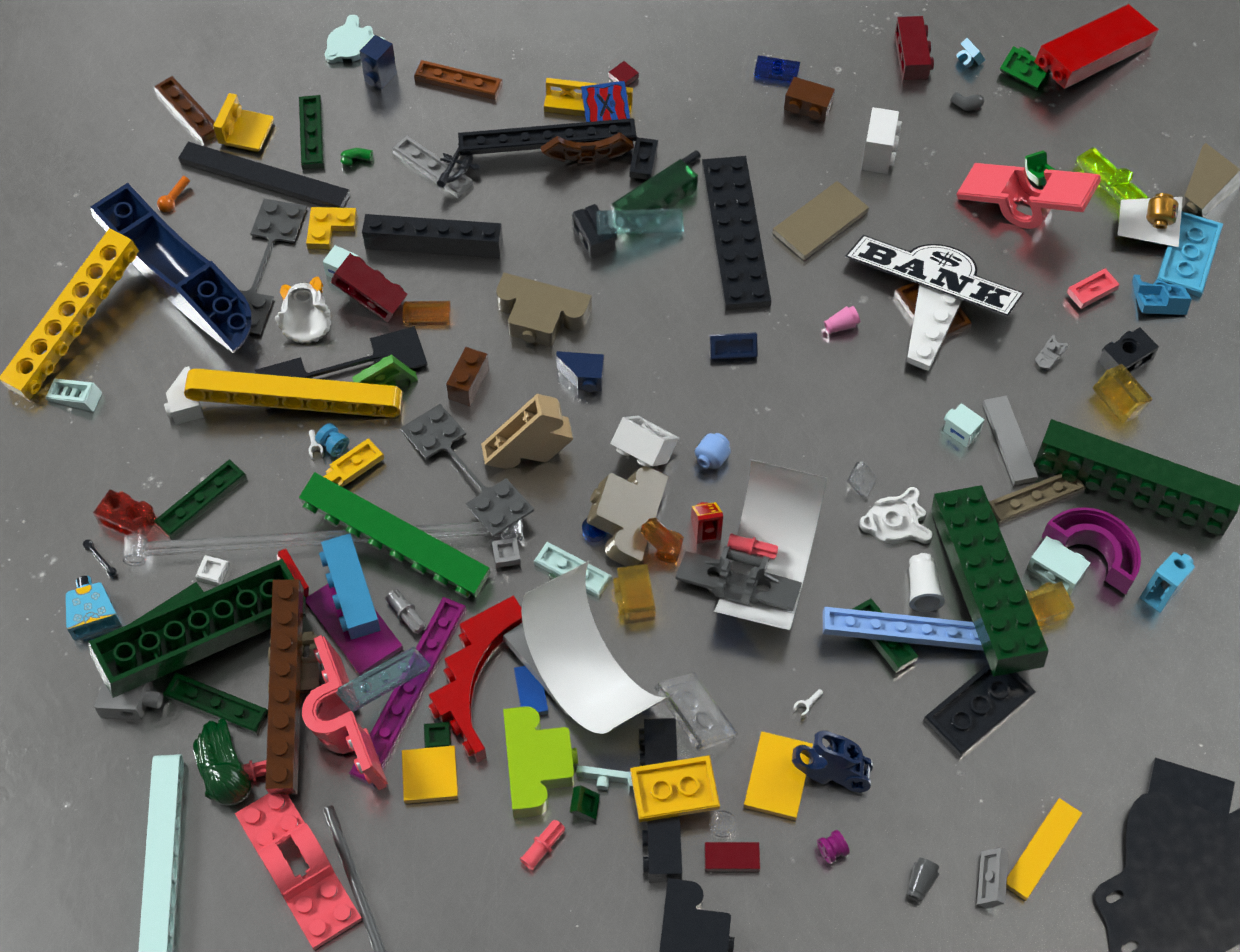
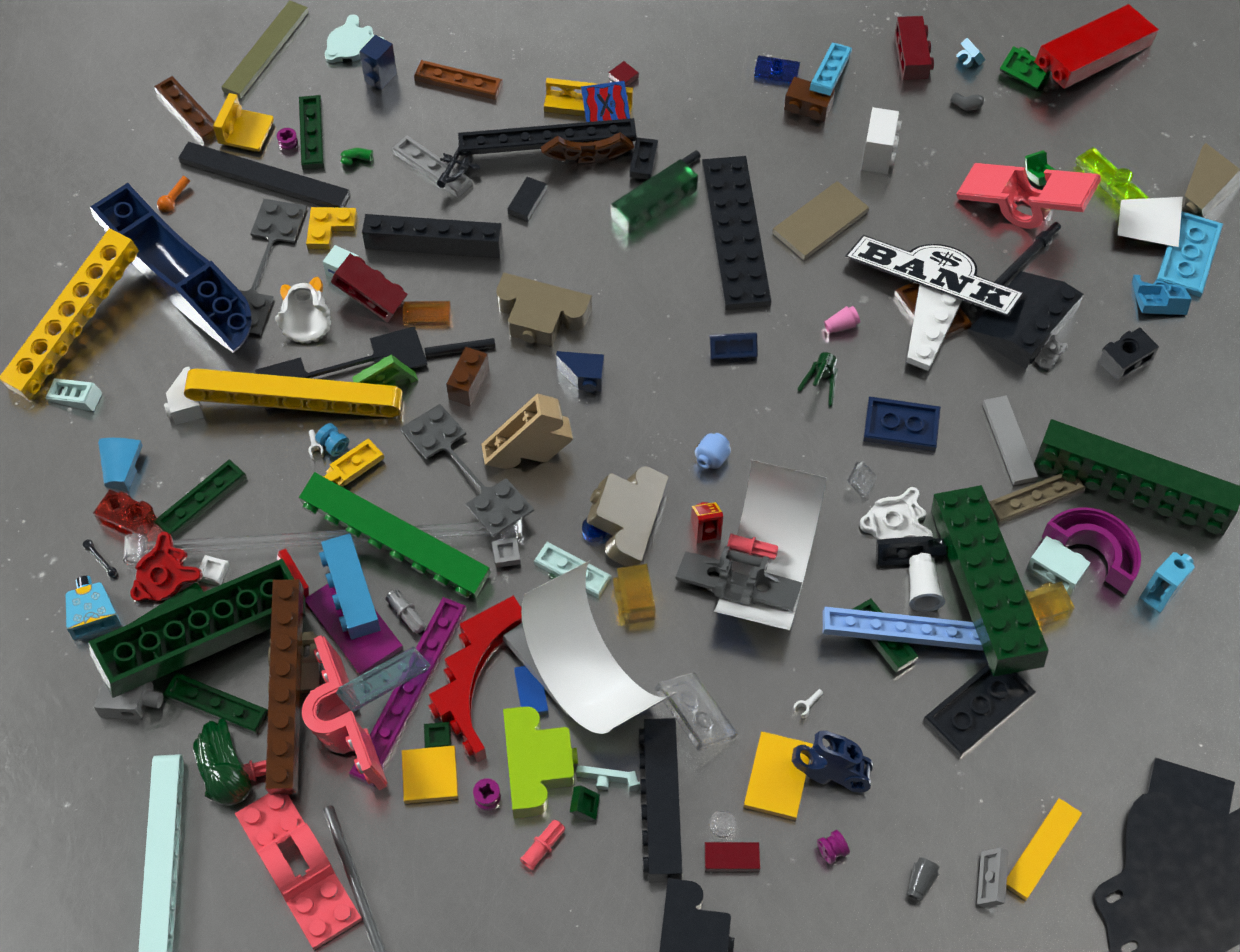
(119, 461): none -> dark azure slope
(162, 572): none -> red tile
(265, 49): none -> olive tile
(284, 143): none -> magenta bush
(459, 347): none -> black bar
(487, 800): none -> magenta wheel
(527, 198): none -> black tile
(586, 228): black brick -> none
(639, 221): clear light blue tile -> none
(644, 441): white brick -> none
(665, 541): clear orange piece -> none
(674, 788): yellow tile -> none
(824, 367): none -> dark green plant
(830, 69): none -> medium azure tile
(900, 550): none -> black hinge
(902, 423): none -> dark blue tile
(963, 424): light aqua brick -> none
(1034, 319): none -> black slope
(1042, 240): none -> black bar
(1093, 288): coral plate -> none
(1122, 393): clear yellow brick -> none
(1162, 210): pearl gold head -> none

